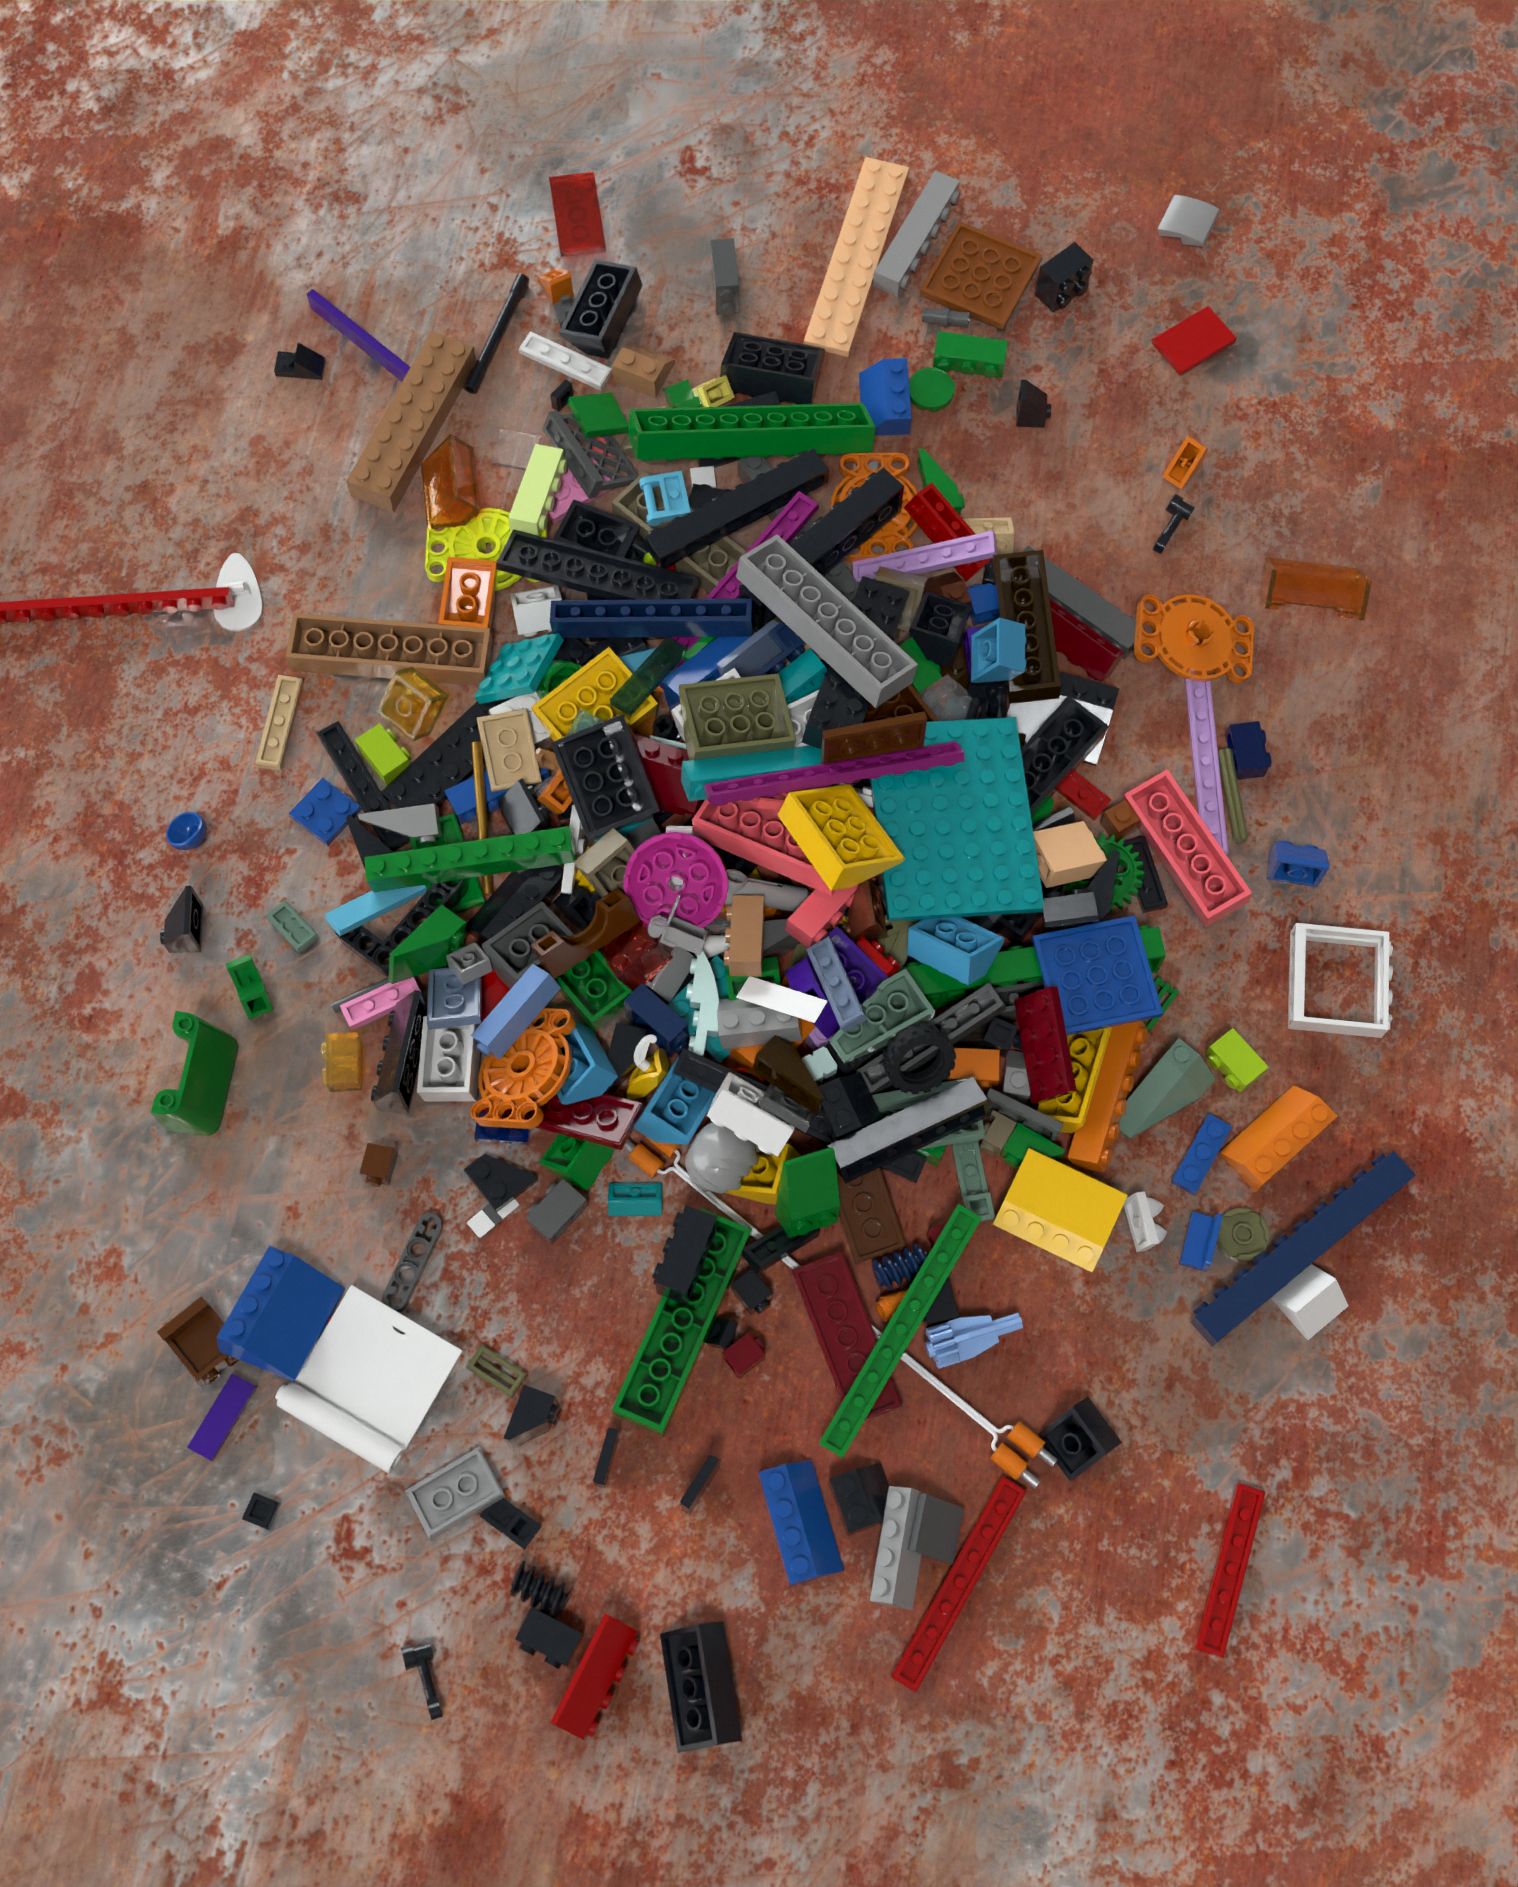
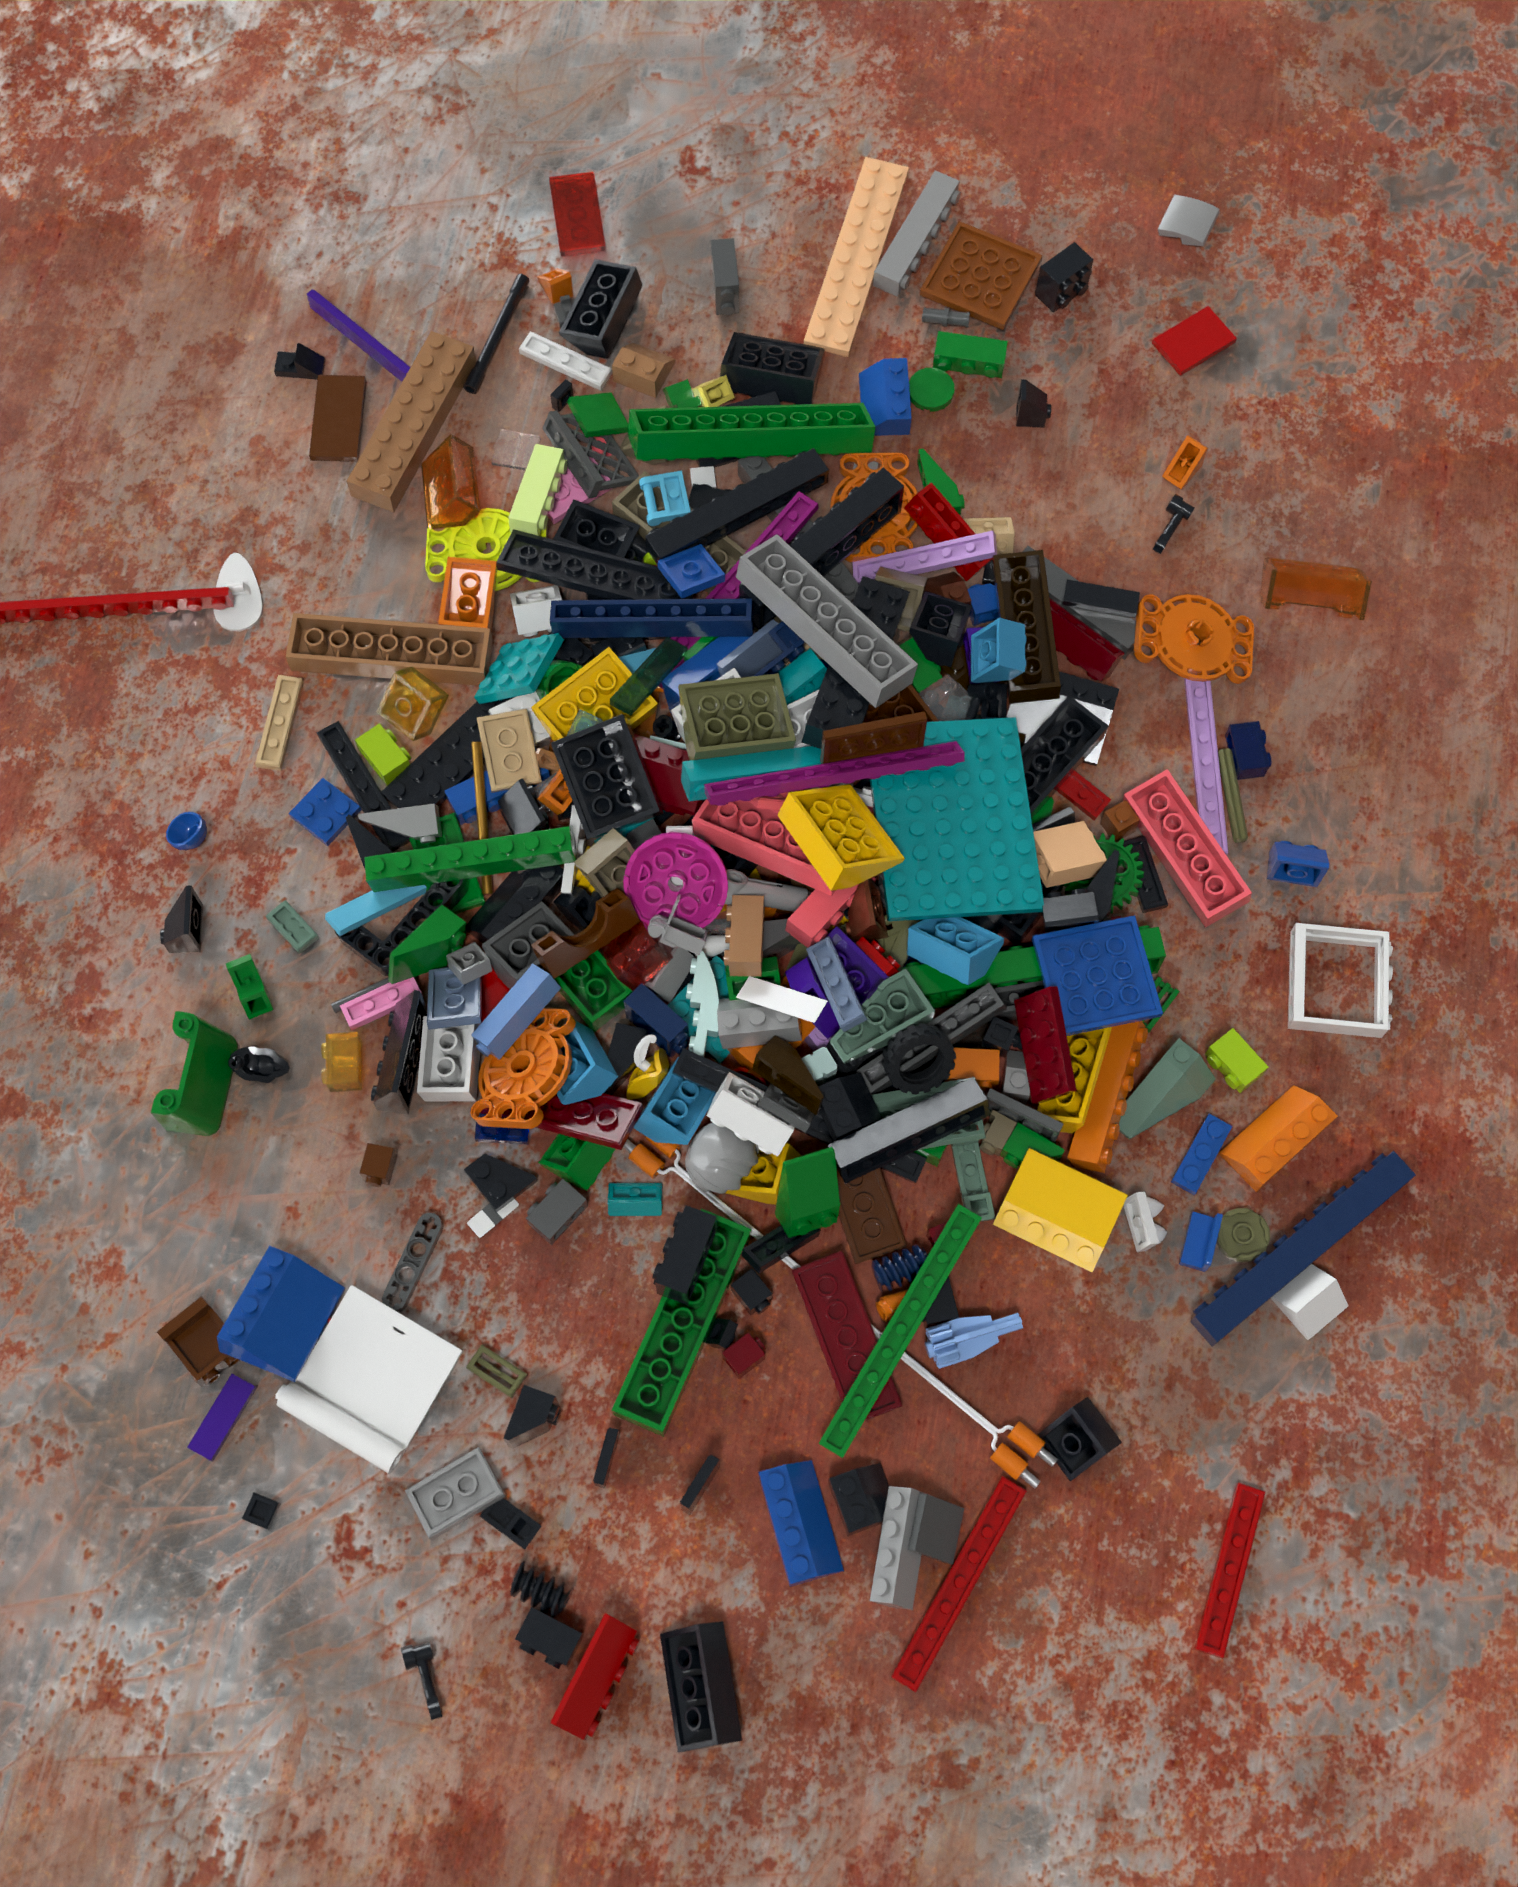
(258, 1064): none -> black arm
(337, 418): none -> reddish brown tile
(691, 571): none -> blue plate
(1101, 598): none -> black tile

